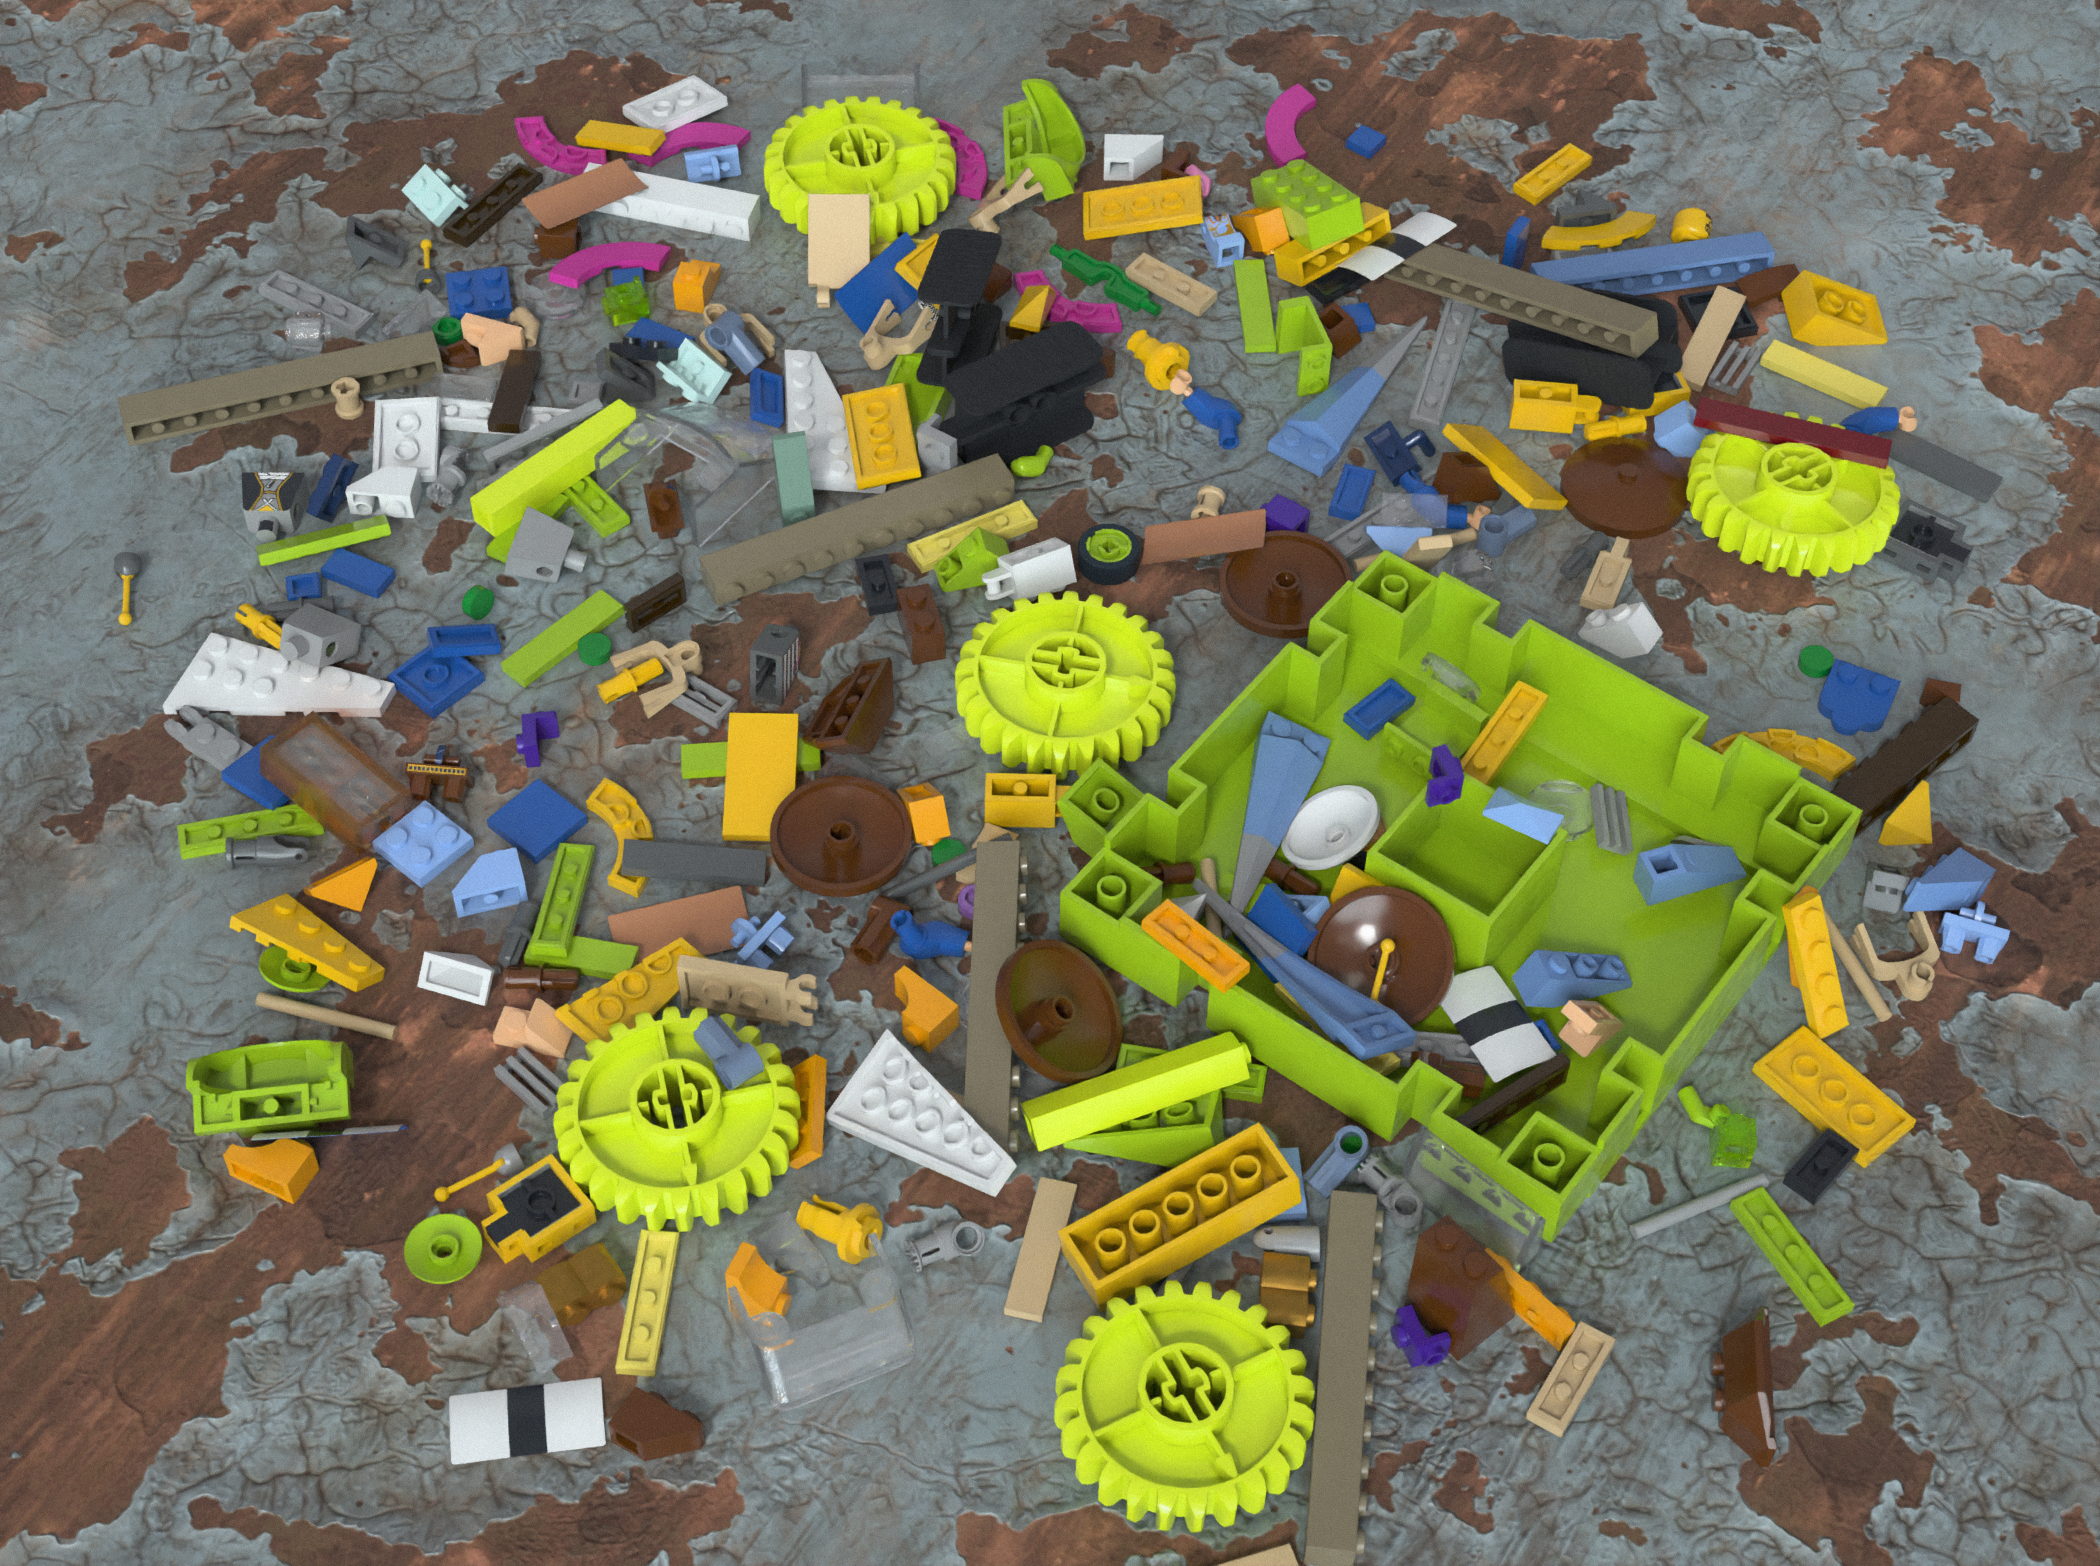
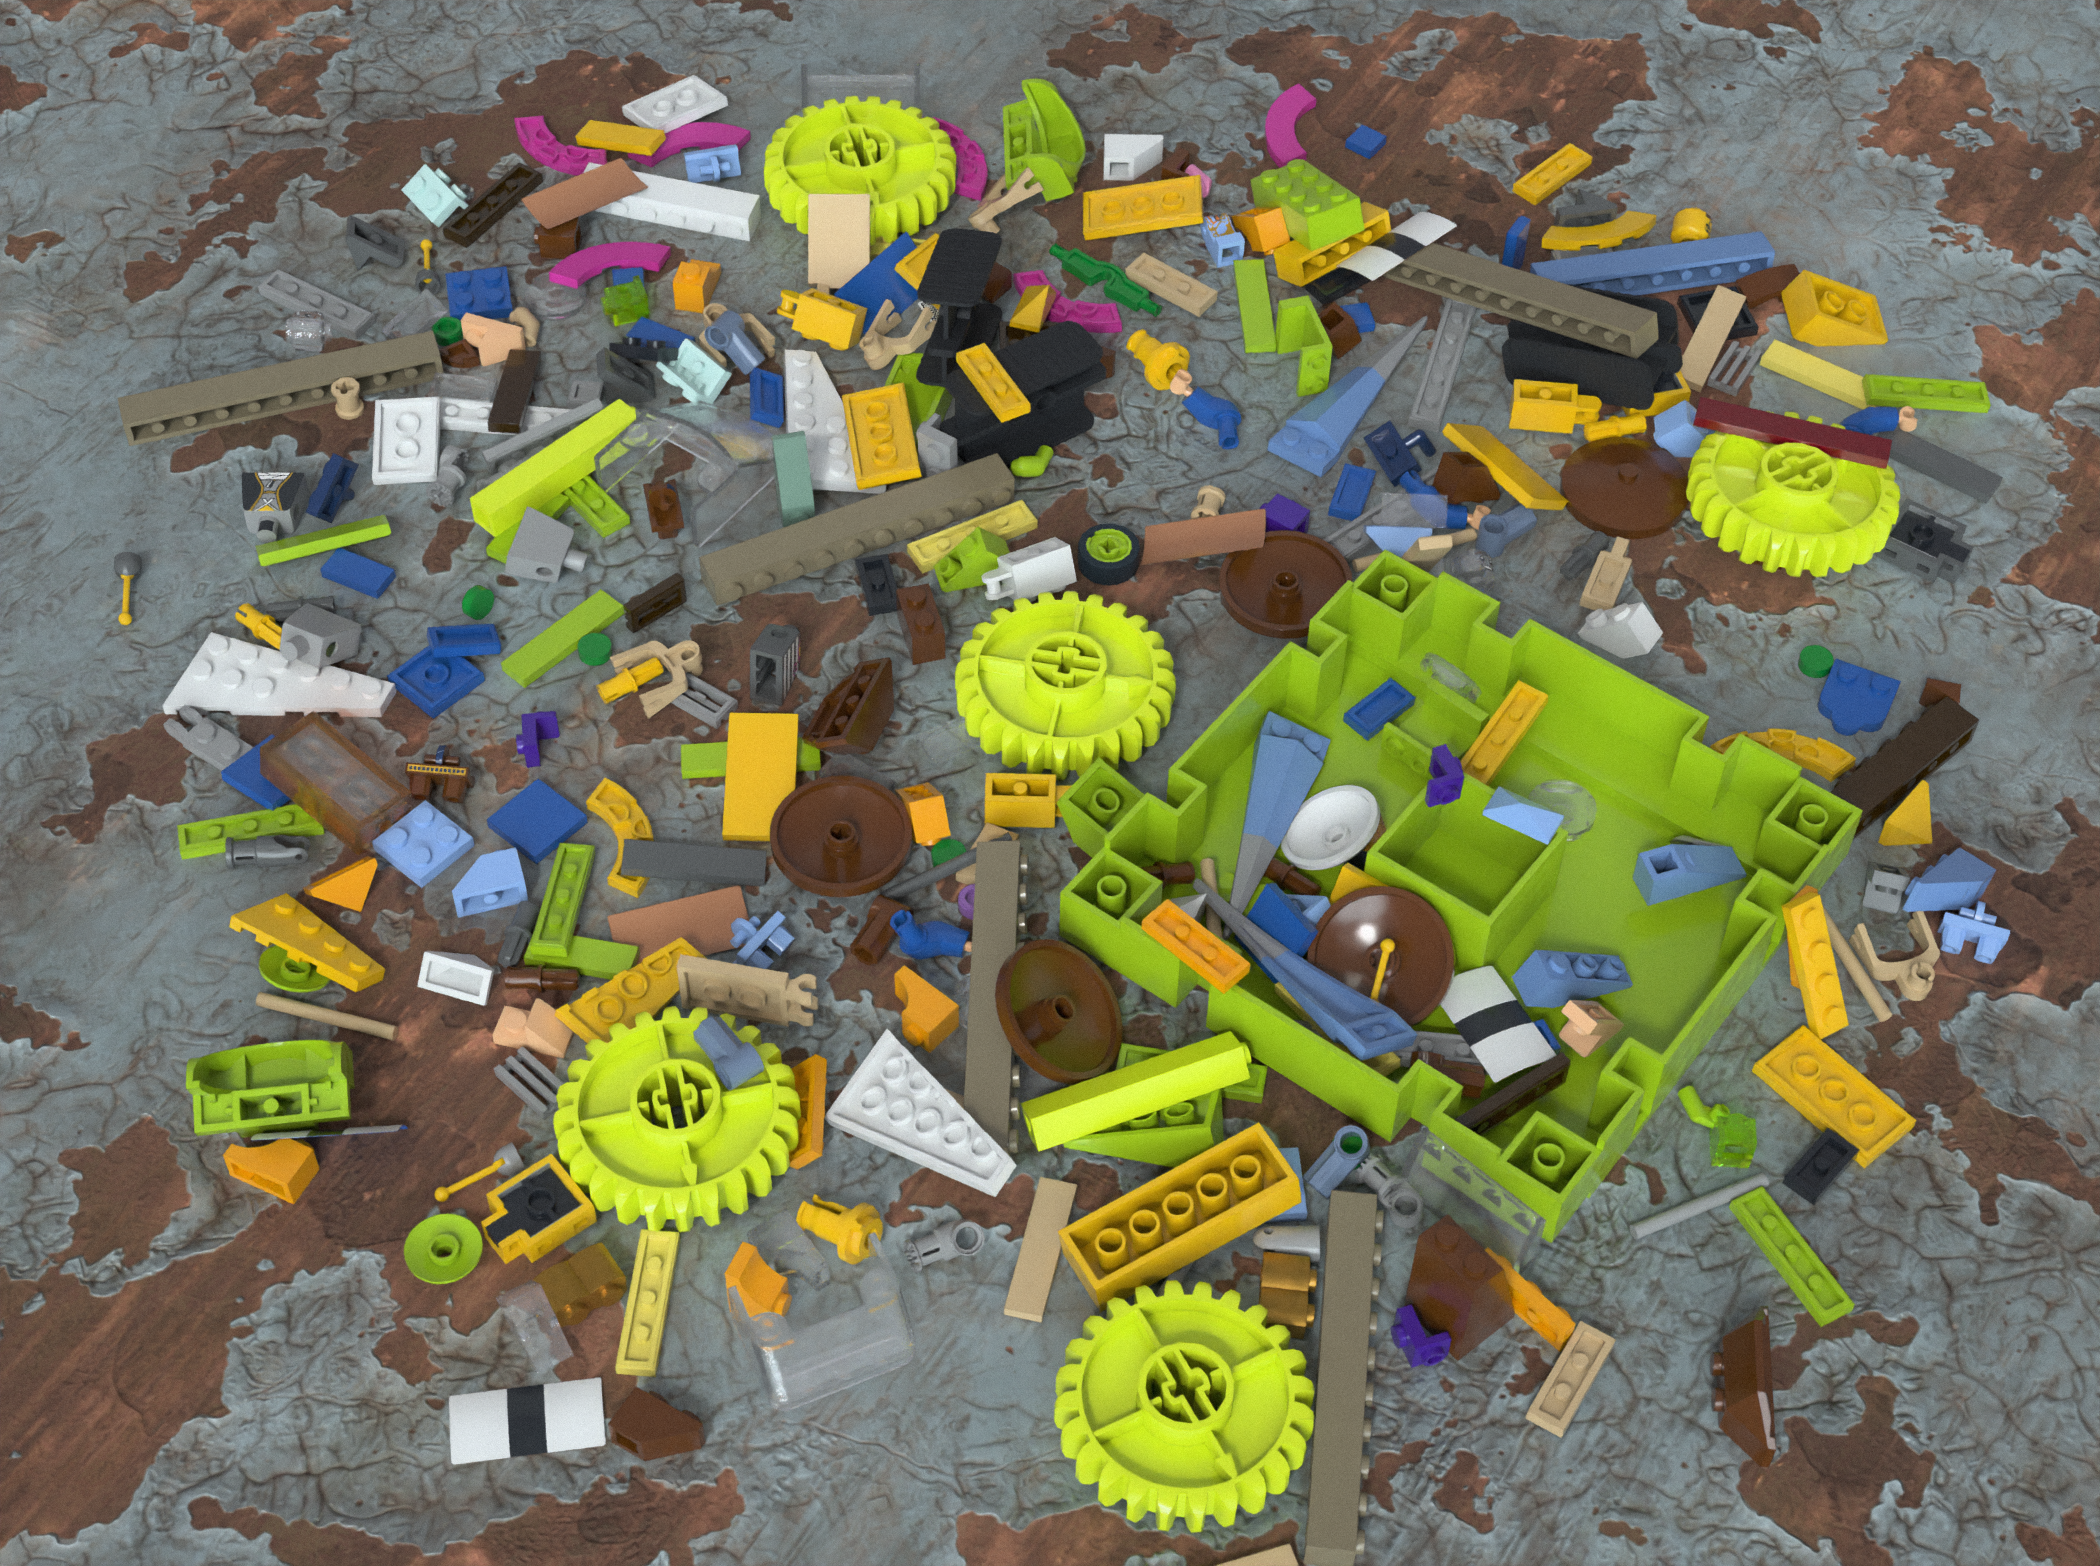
(303, 585): blue tile -> none
(386, 491): white slope -> none
(824, 317): none -> yellow brick
(993, 382): none -> yellow tile
(1614, 820): light grey tile -> none
(1926, 393): none -> lime tile

